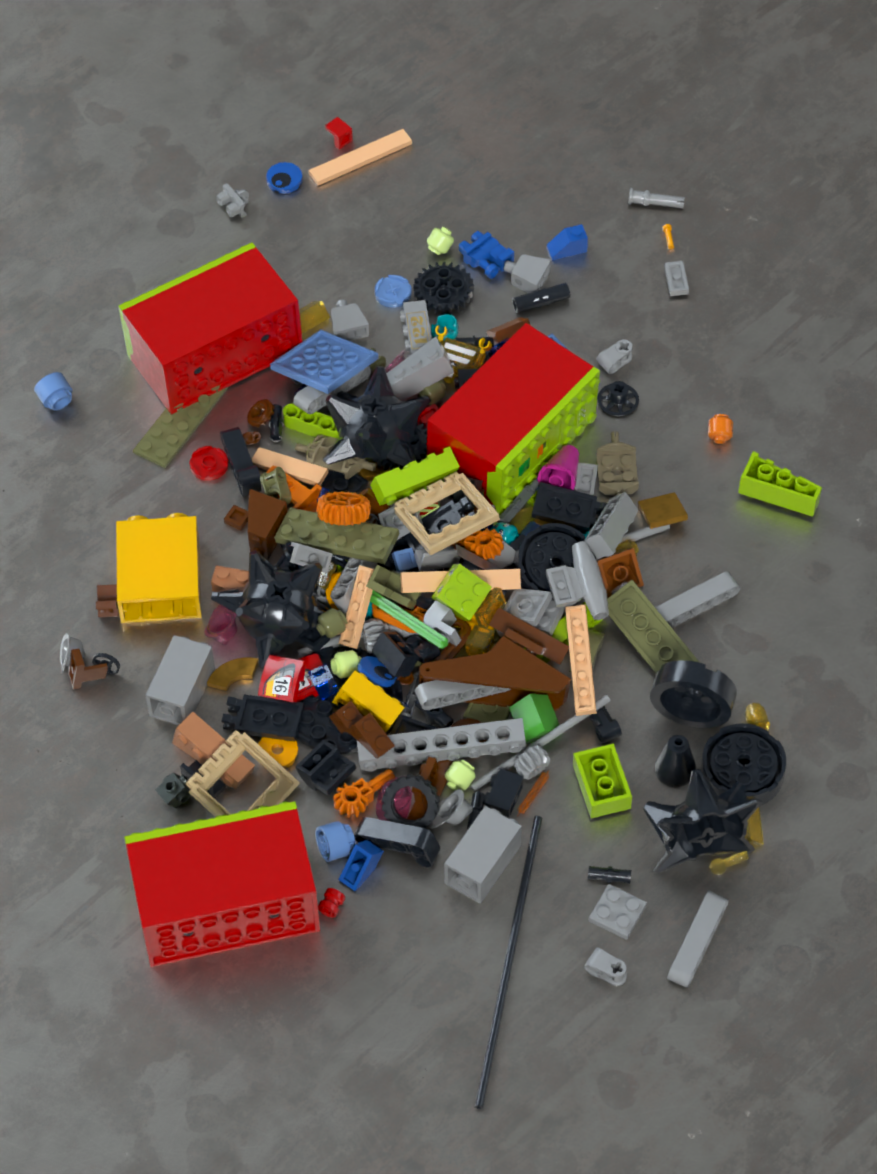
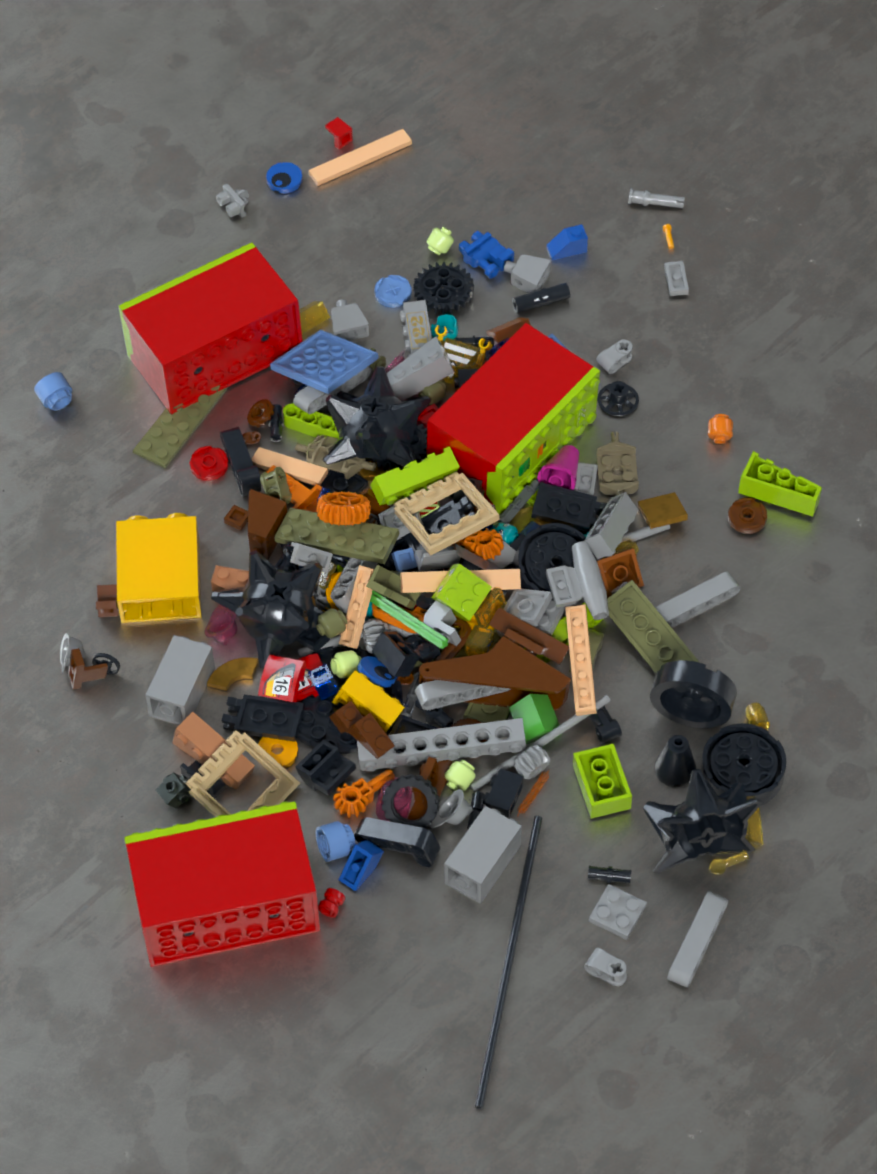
(747, 508): none -> reddish brown plate

